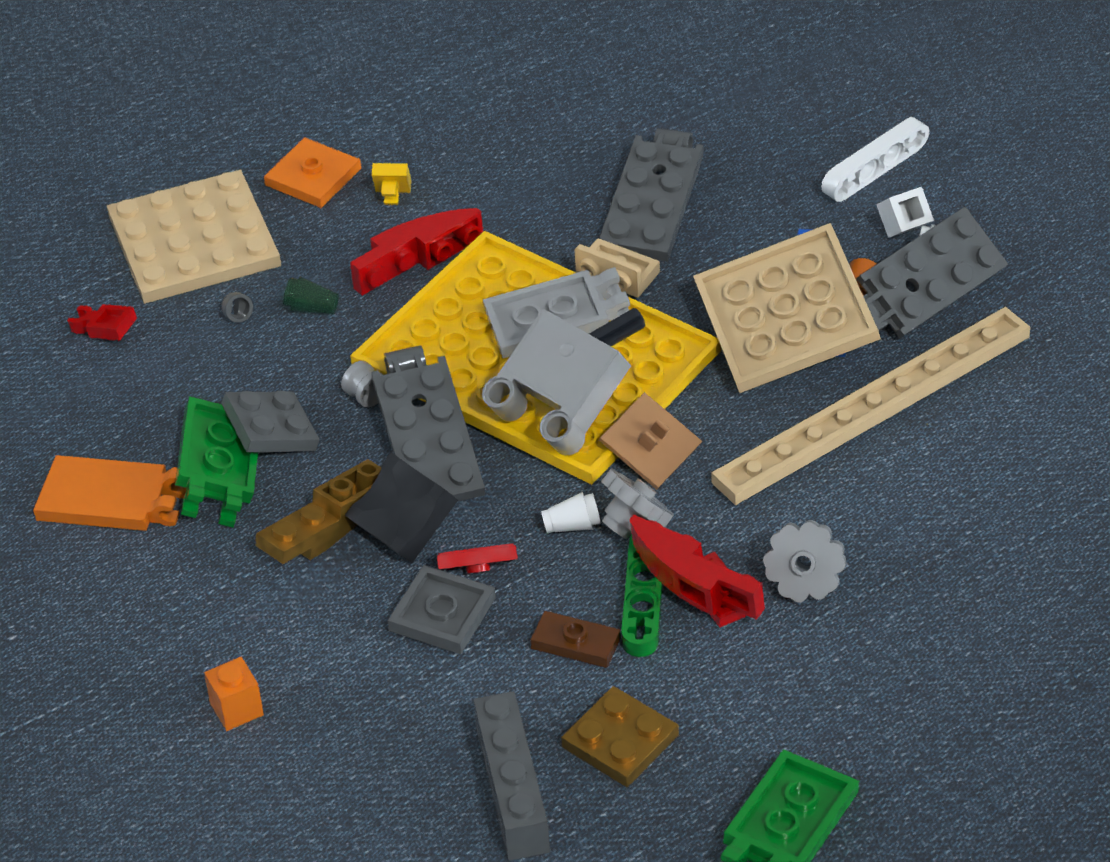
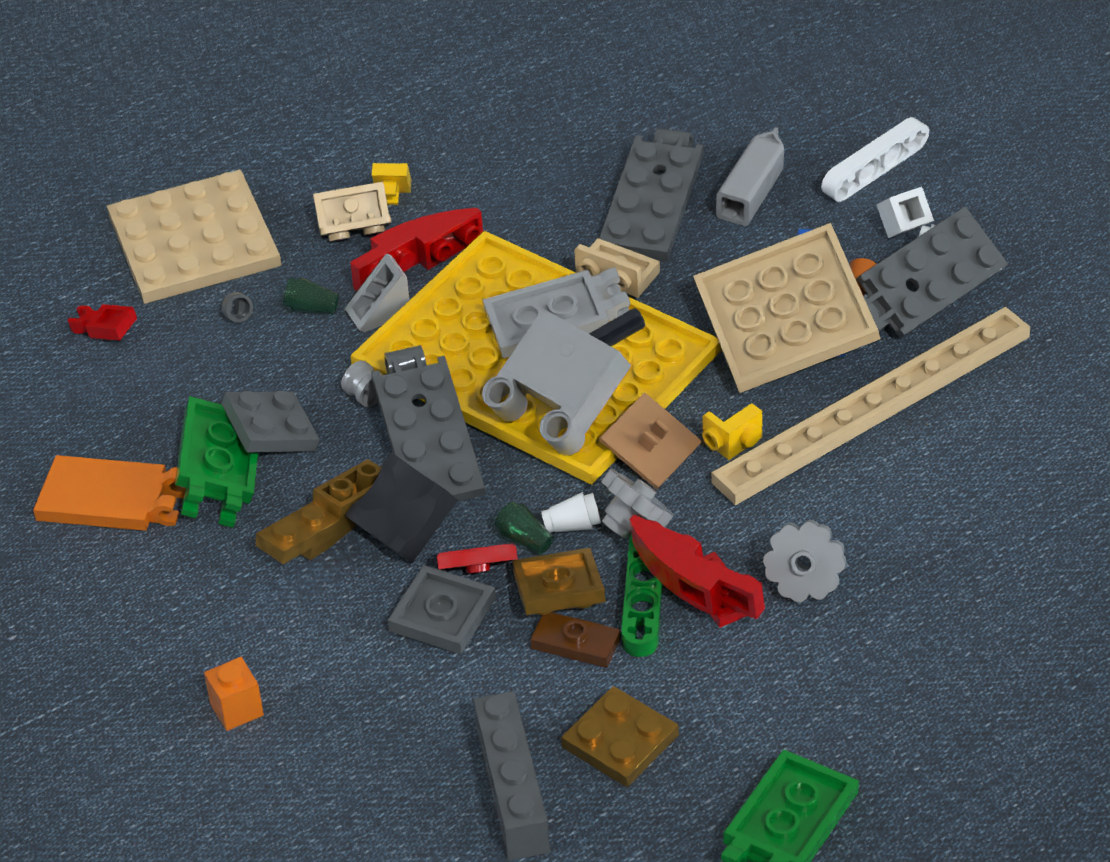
(312, 172): orange plate -> none
(352, 210): none -> tan bracket
(379, 296): none -> light grey slope
(522, 527): none -> clear green cone
(558, 581): none -> pearl gold plate
(735, 433): none -> yellow bracket
(751, 179): none -> light grey piece

